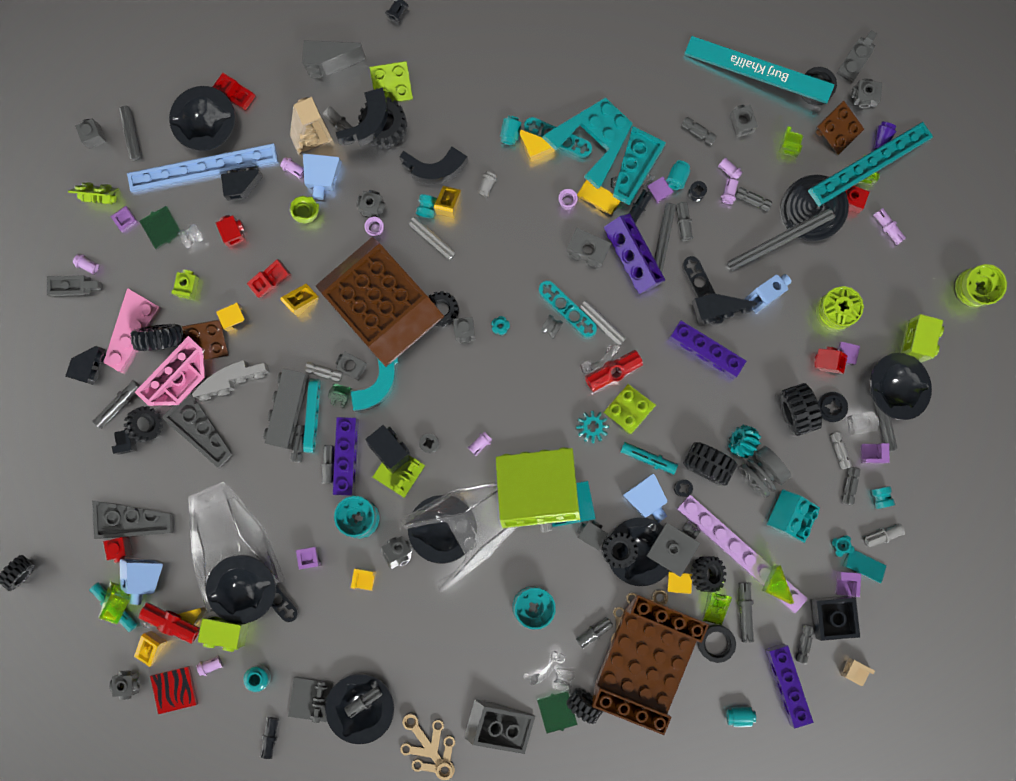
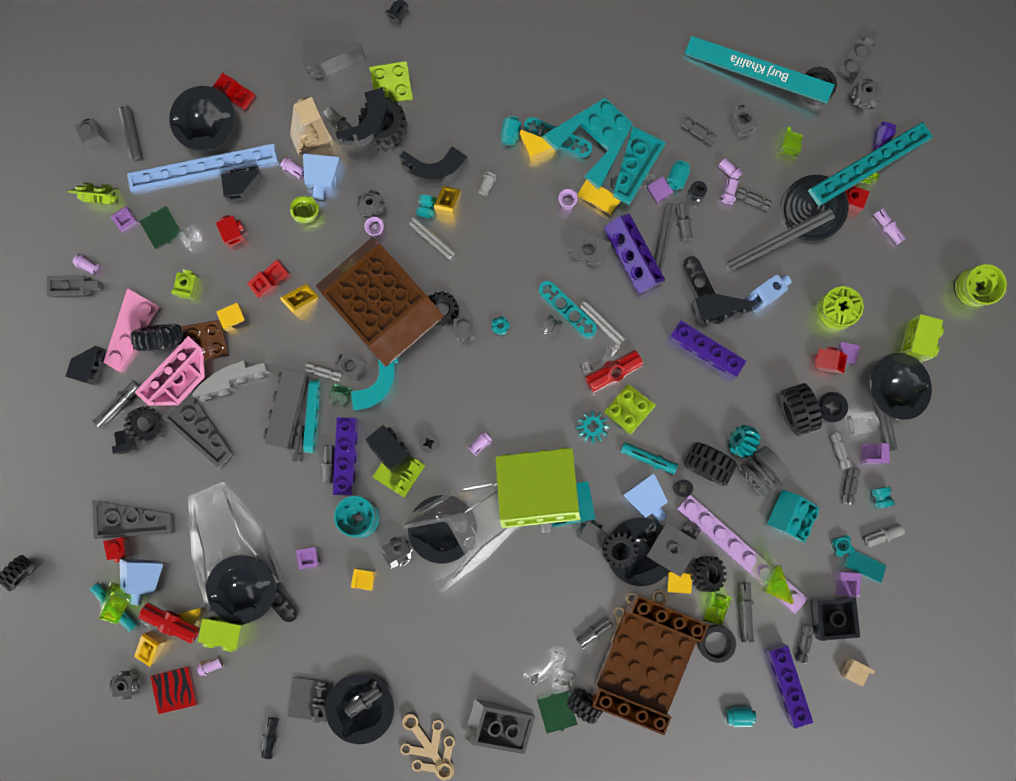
(257, 678): teal head -> none
(545, 607): teal wheel -> none
(640, 204): black axle -> none
(840, 127): reddish brown hinge -> none

